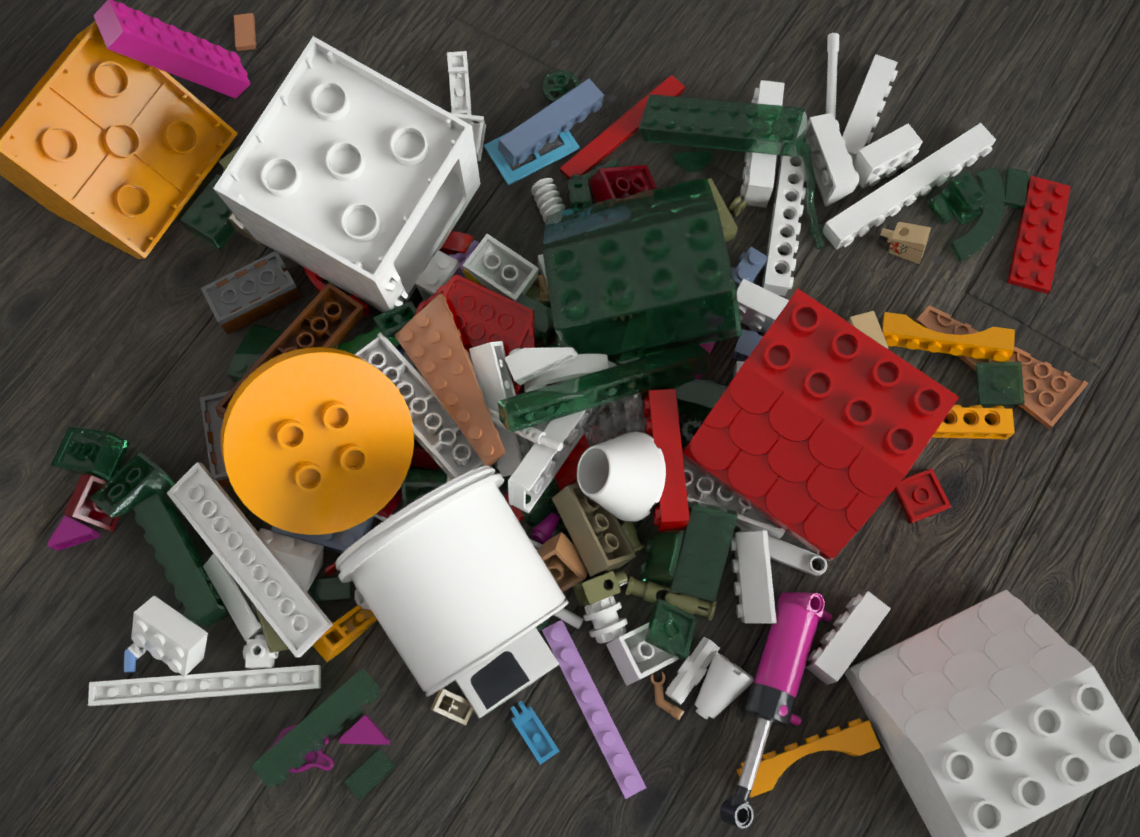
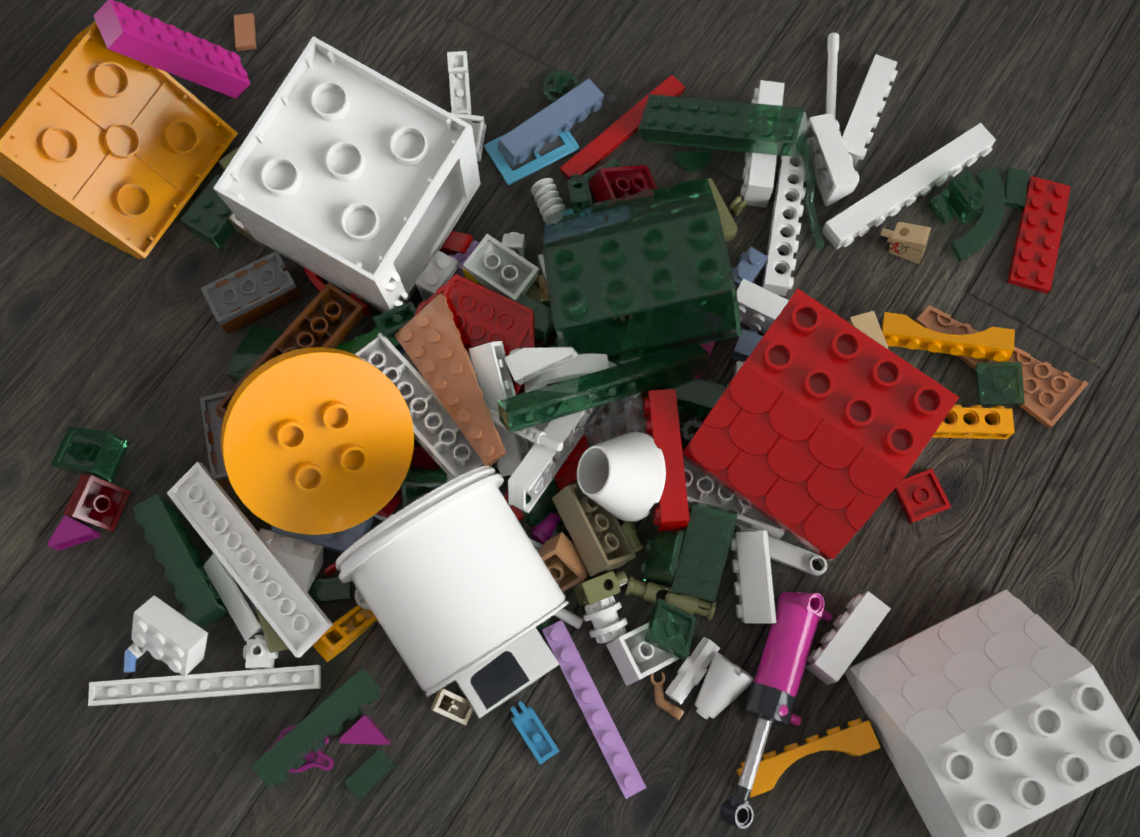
(131, 486): clear green slope -> none
(515, 242): none -> white slope
(886, 156): white piece -> none

